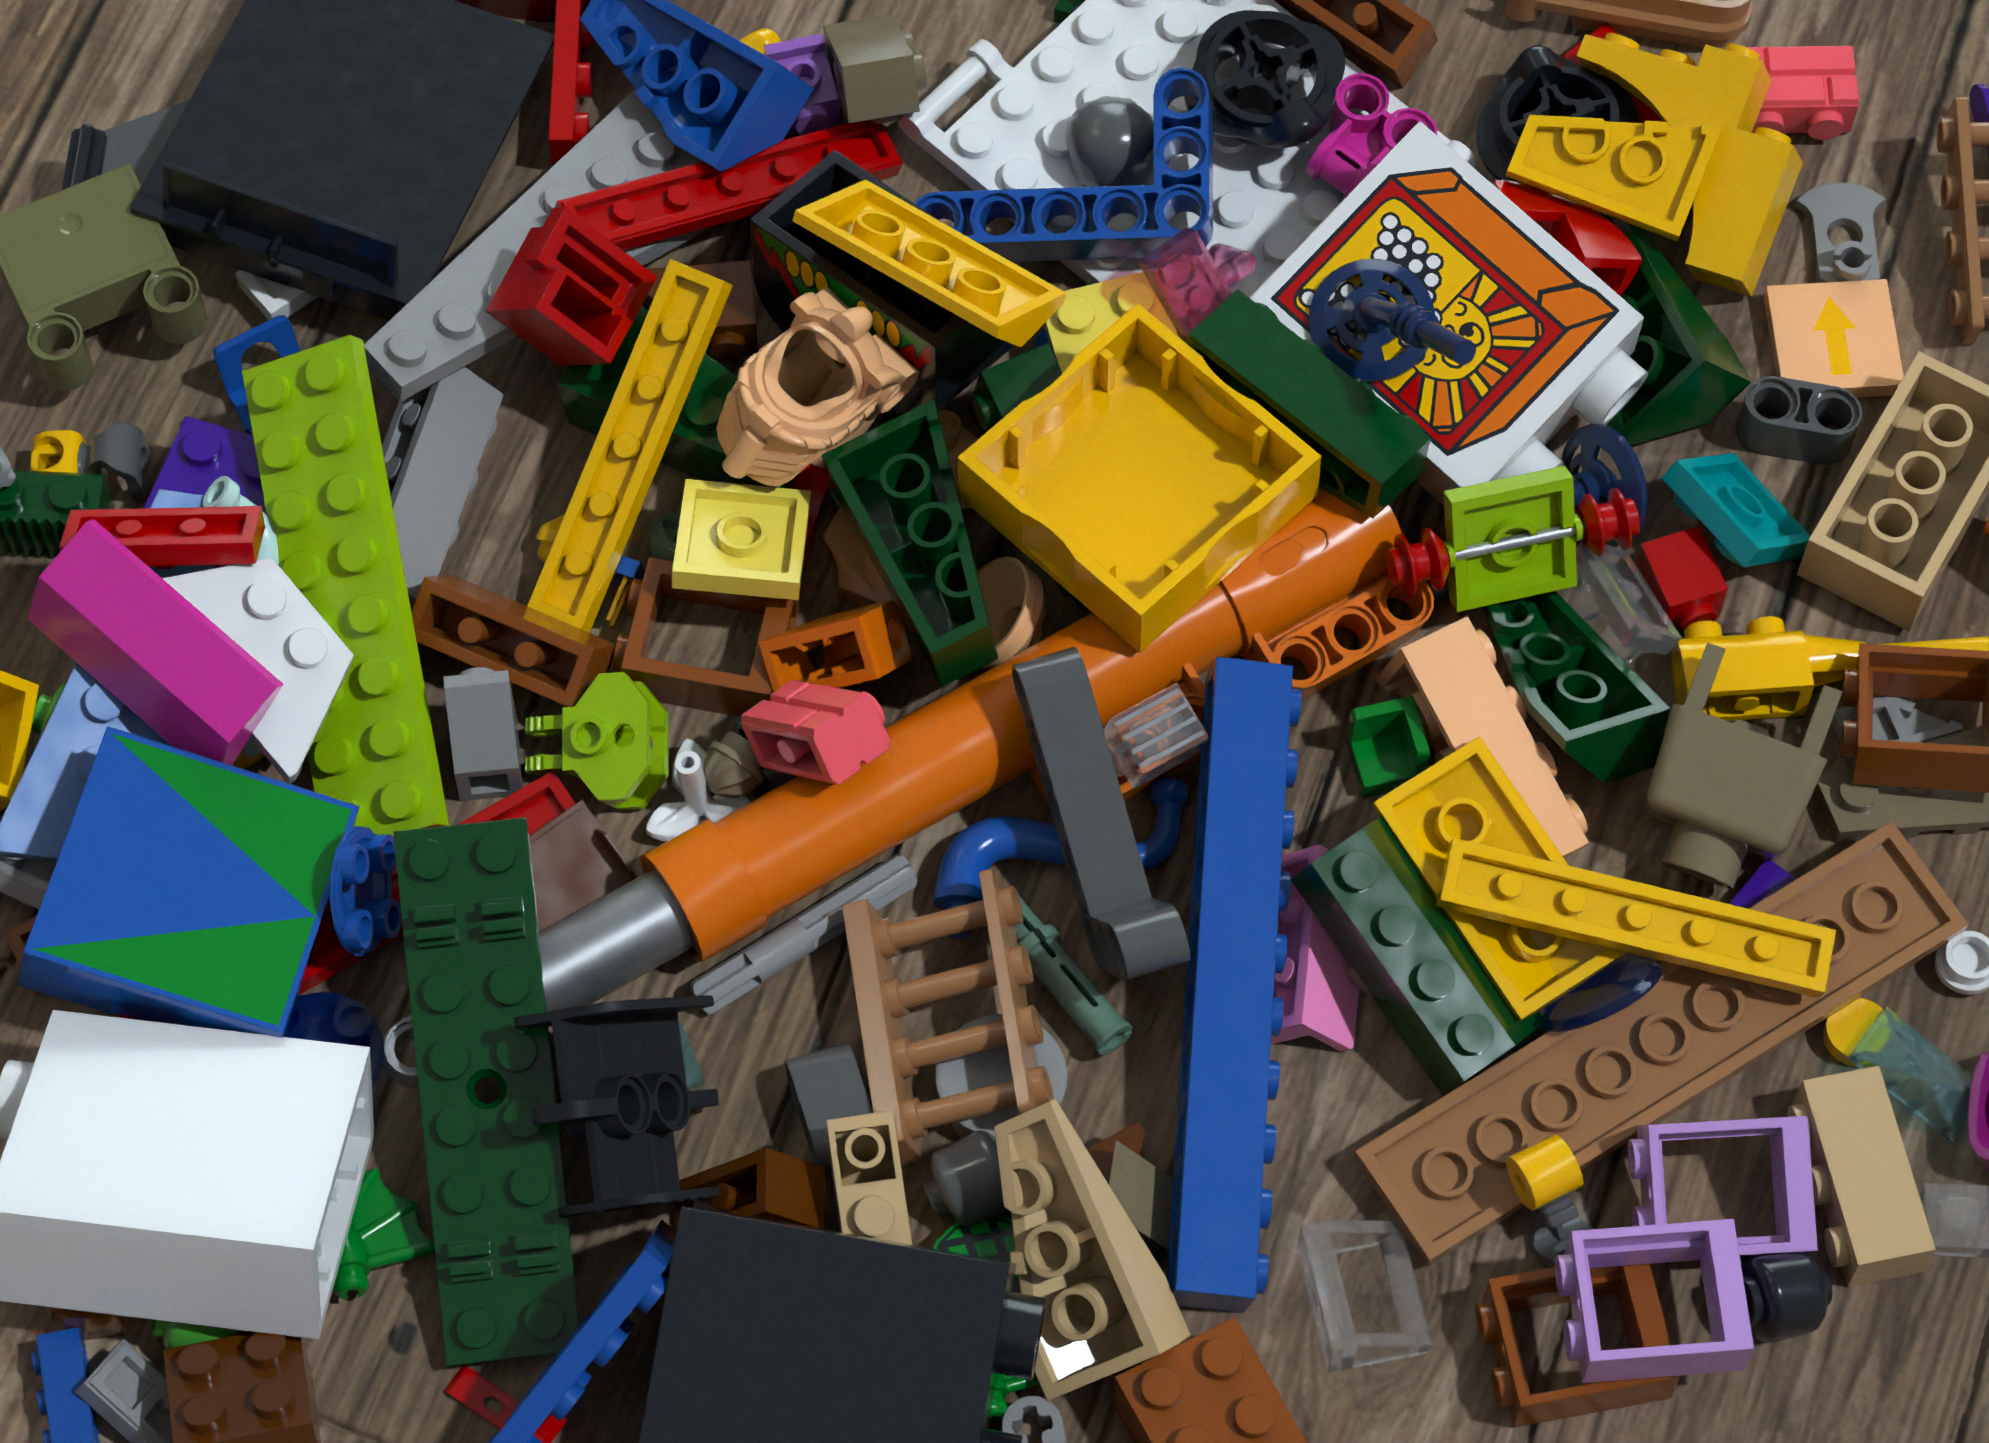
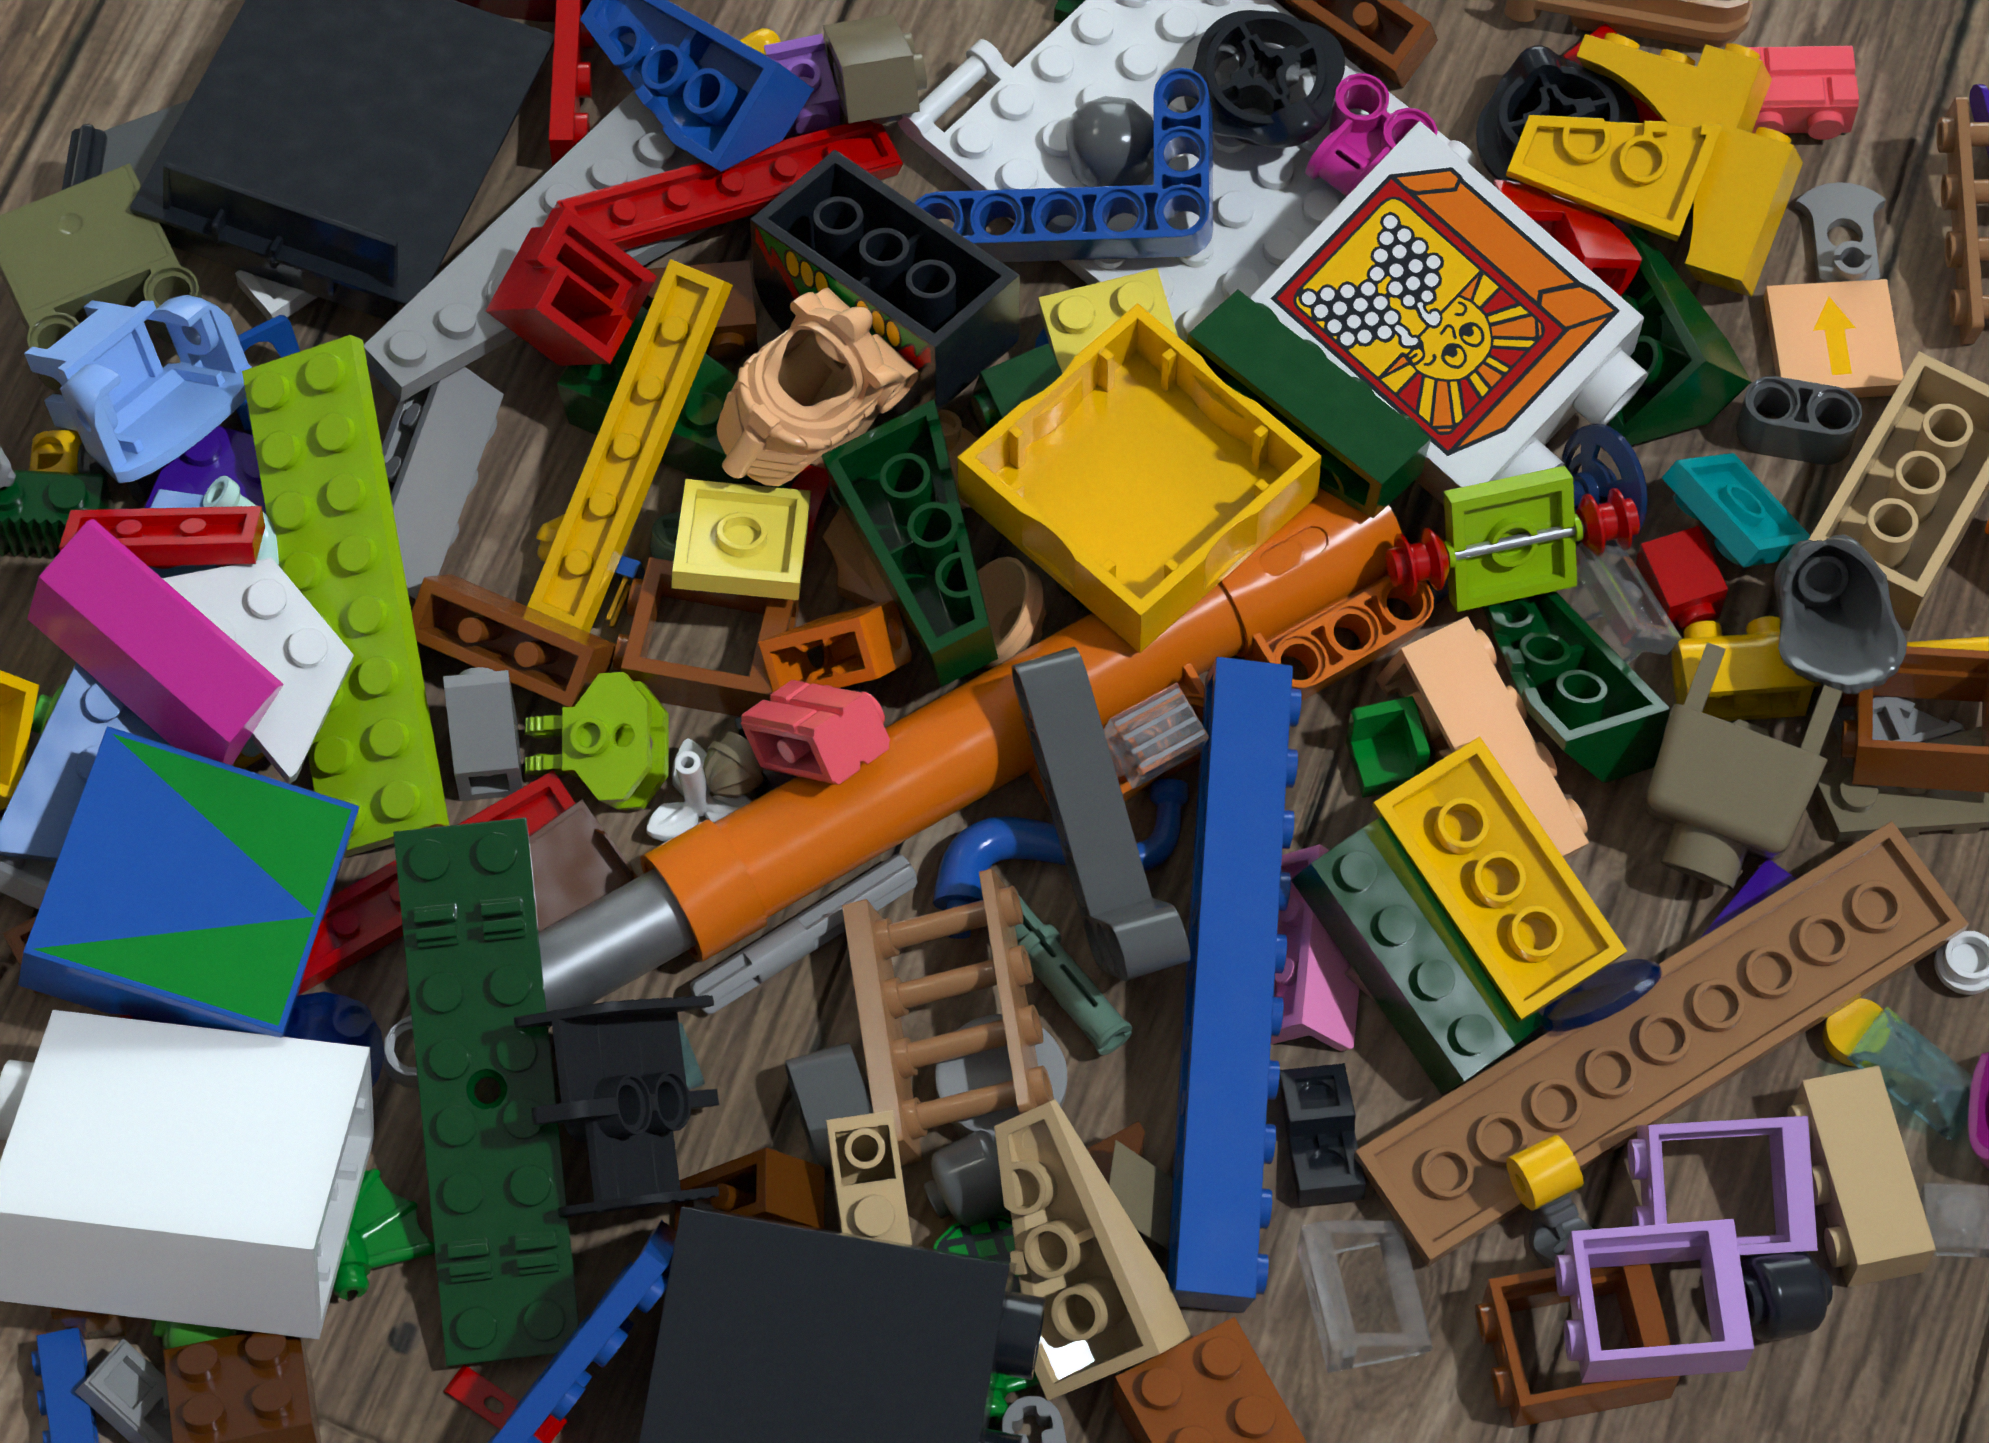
(122, 398): none -> light blue piece
(363, 891): blue dish -> none
(934, 260): yellow slope -> none
(1192, 279): clear pink plate -> none
(1321, 1134): none -> black slope
(1382, 322): dark blue dish -> none
(1636, 918): yellow plate -> none
(1837, 616): none -> dark grey hair

